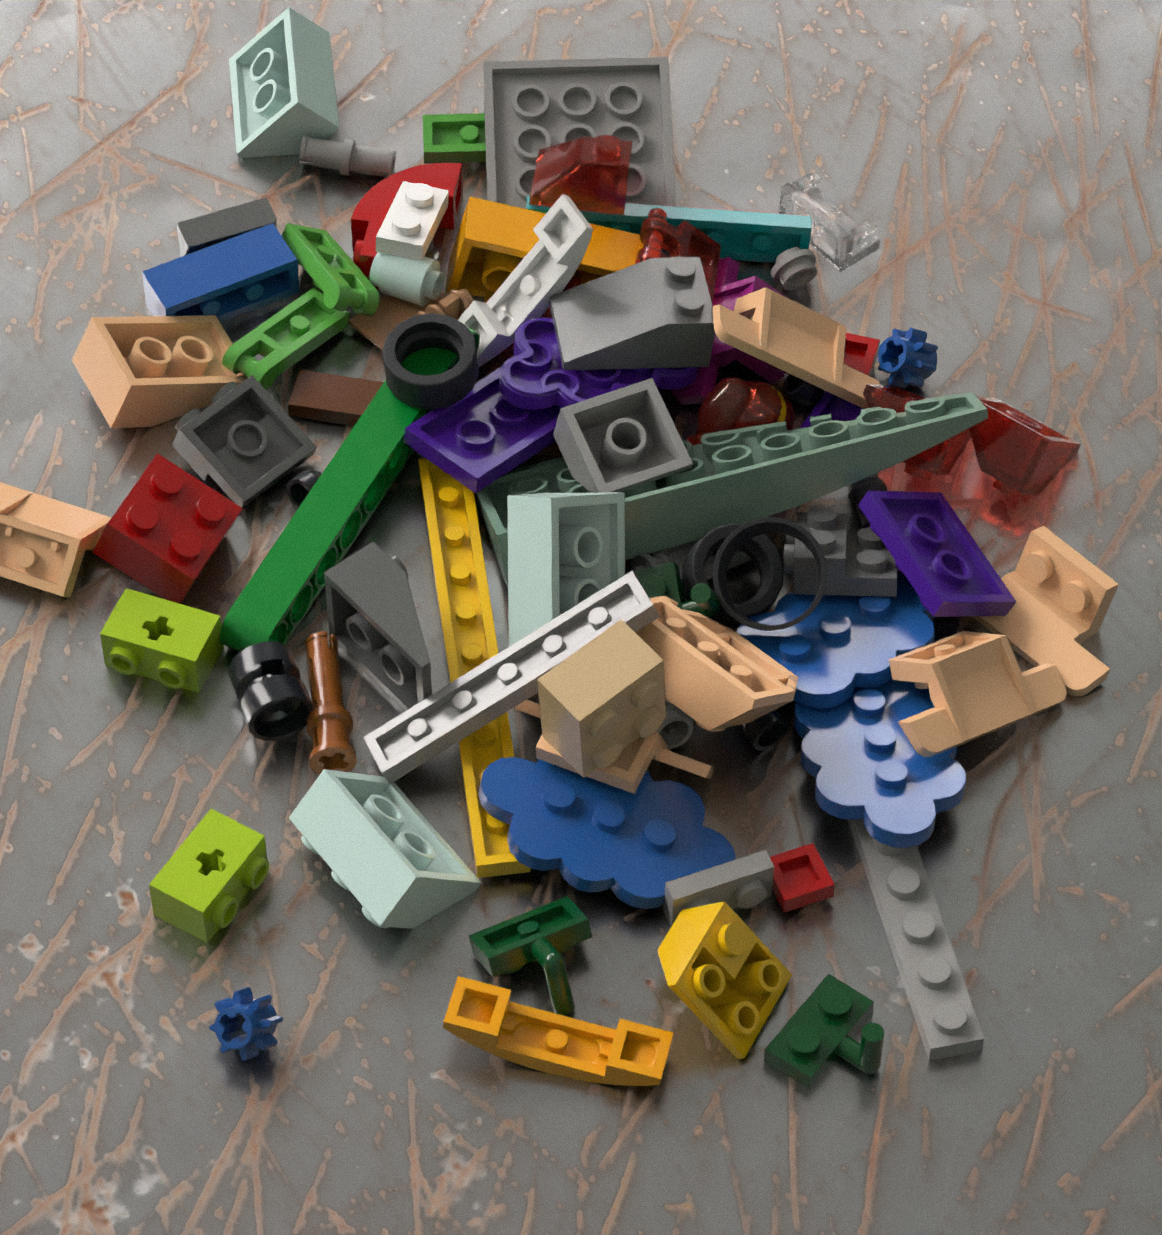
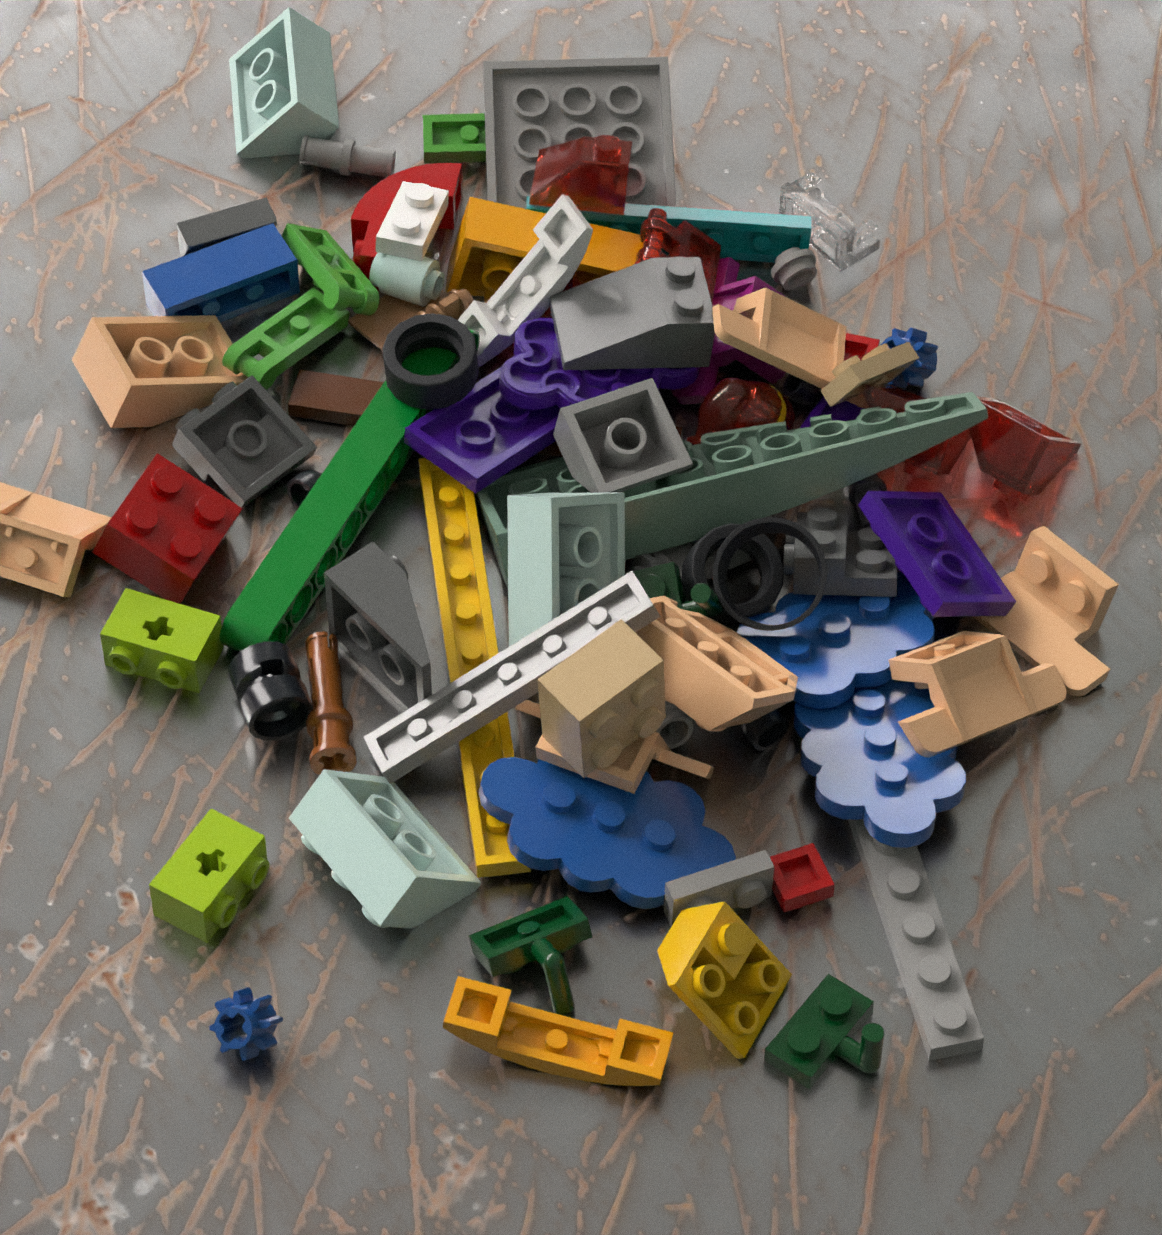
(876, 367): none -> tan plate

